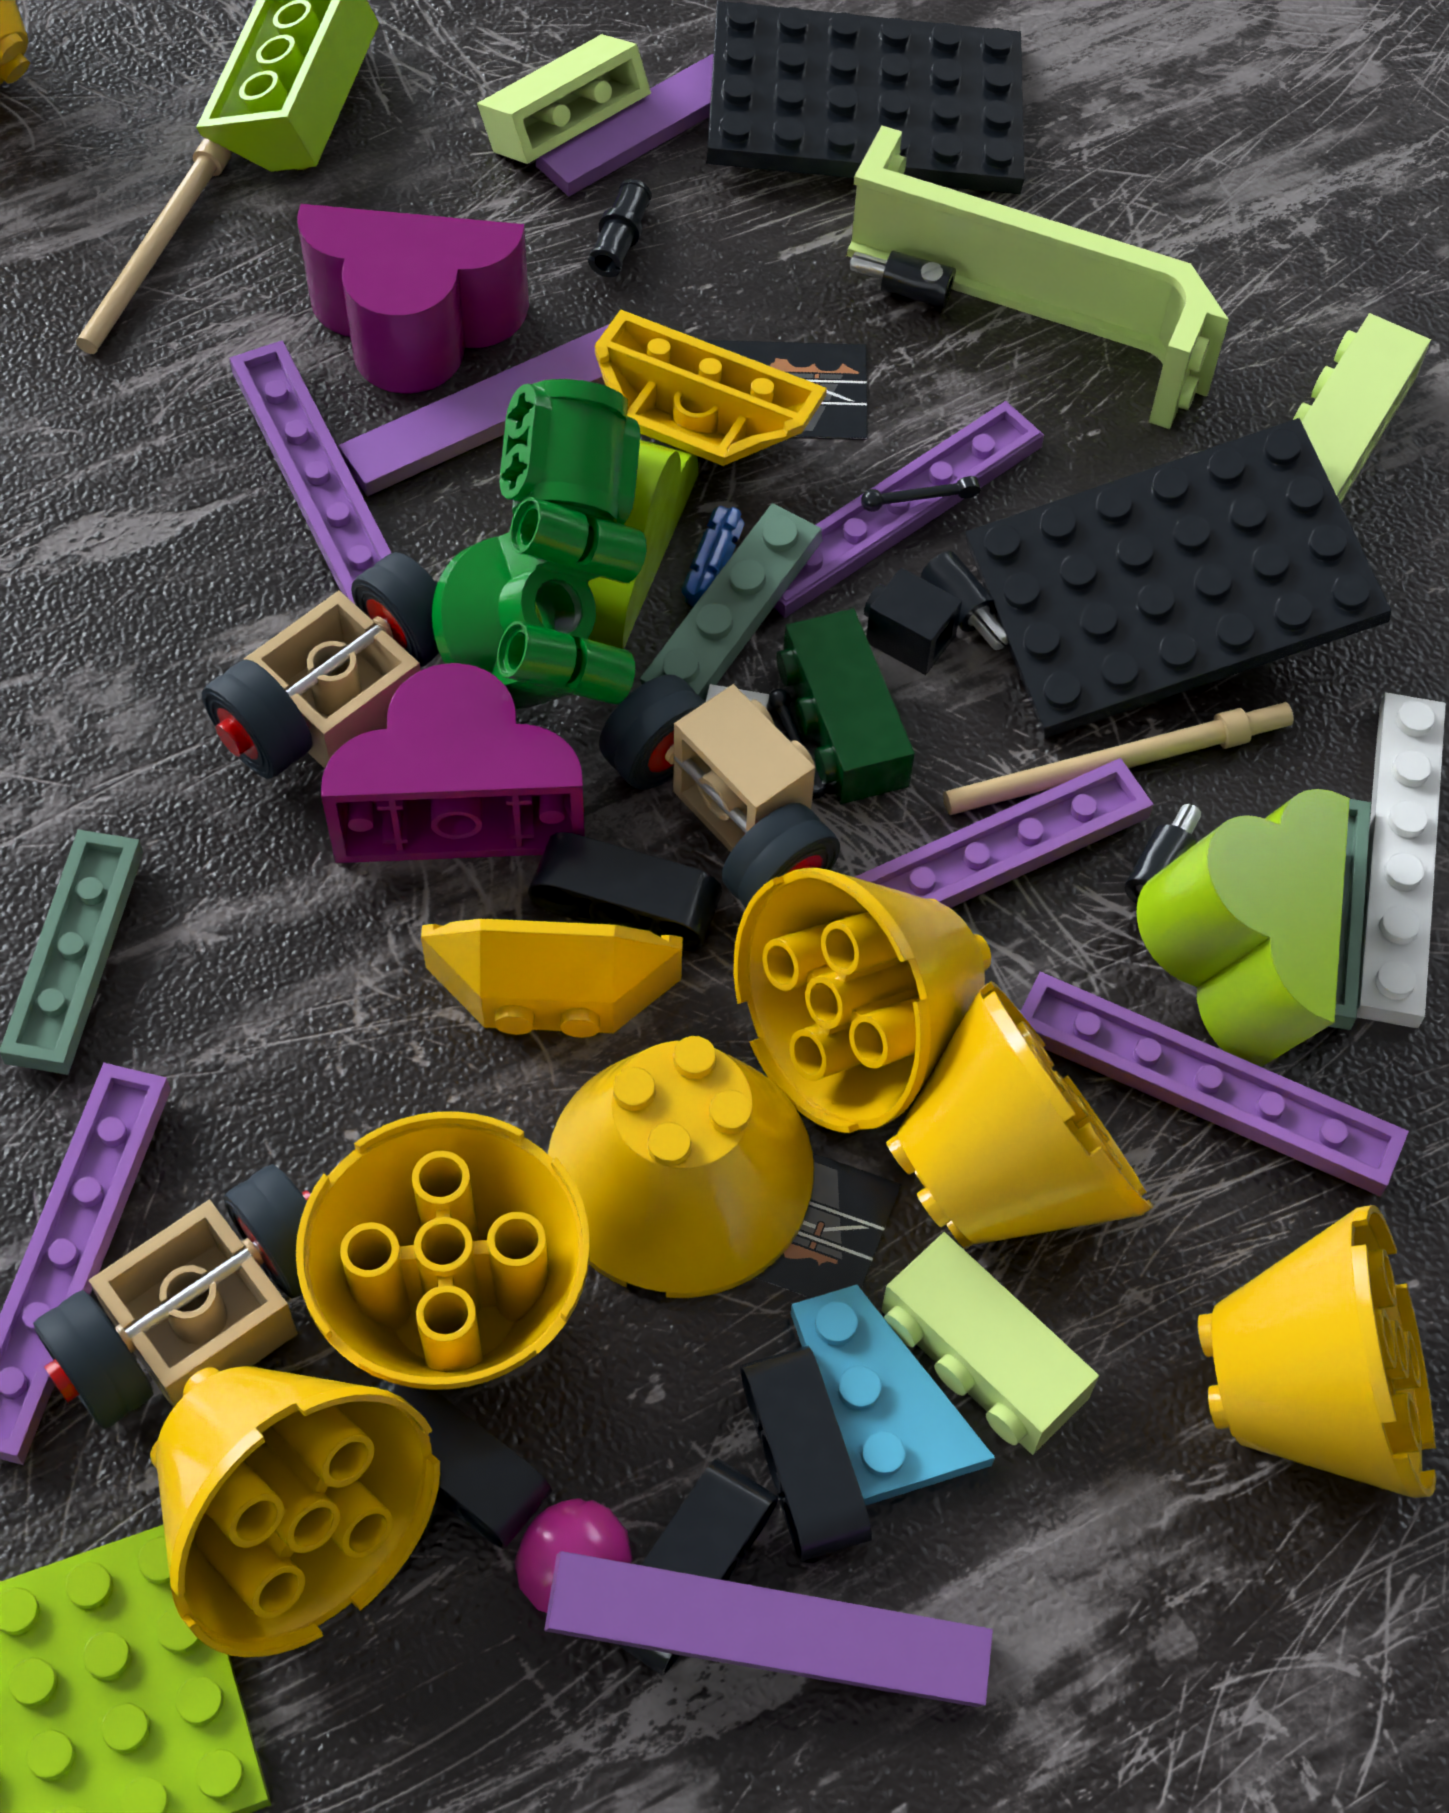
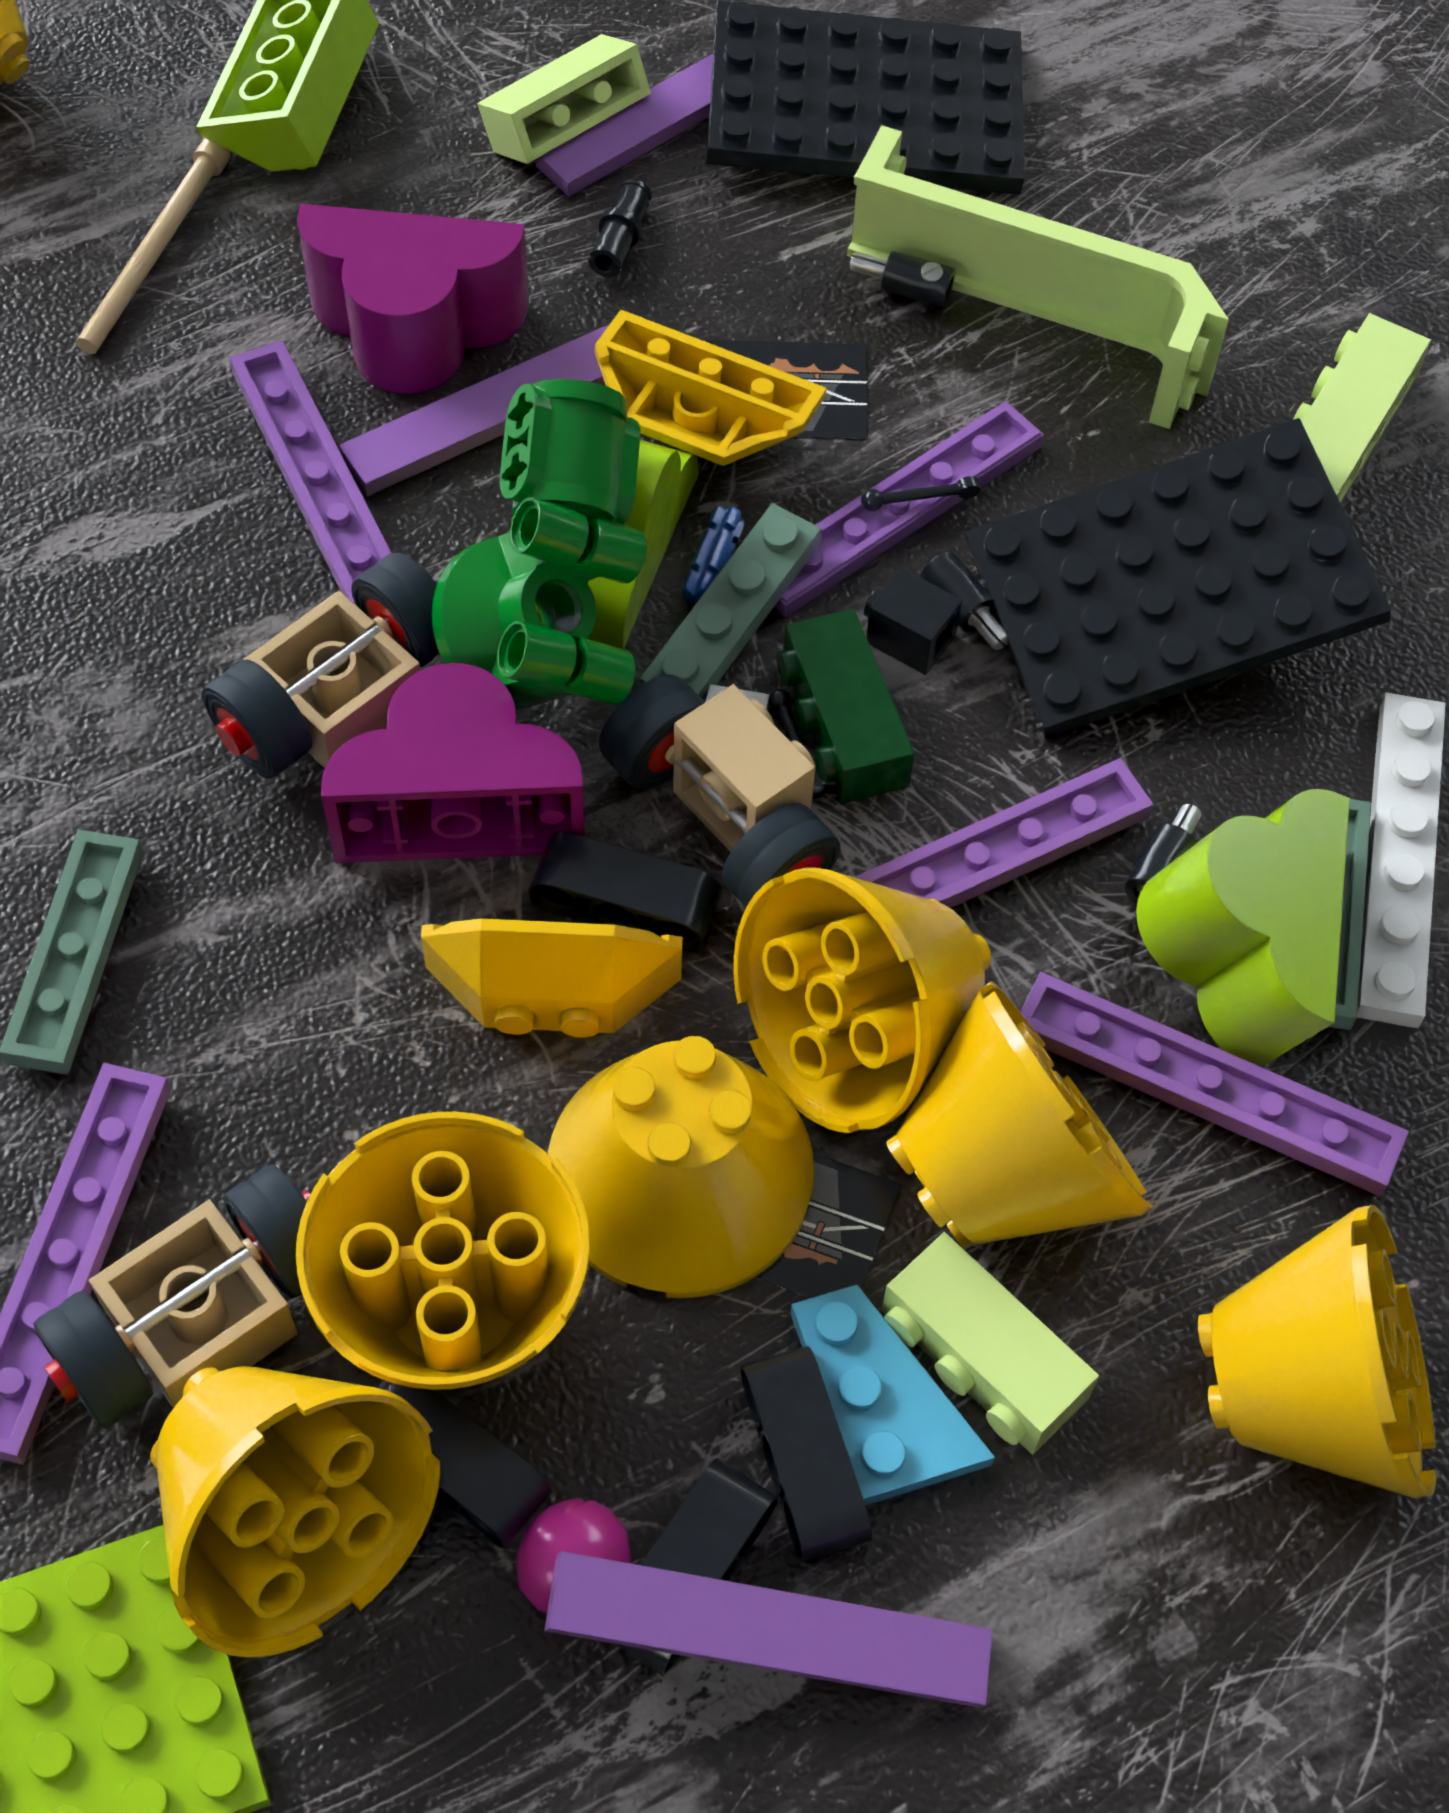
(1227, 729): tan bar -> none

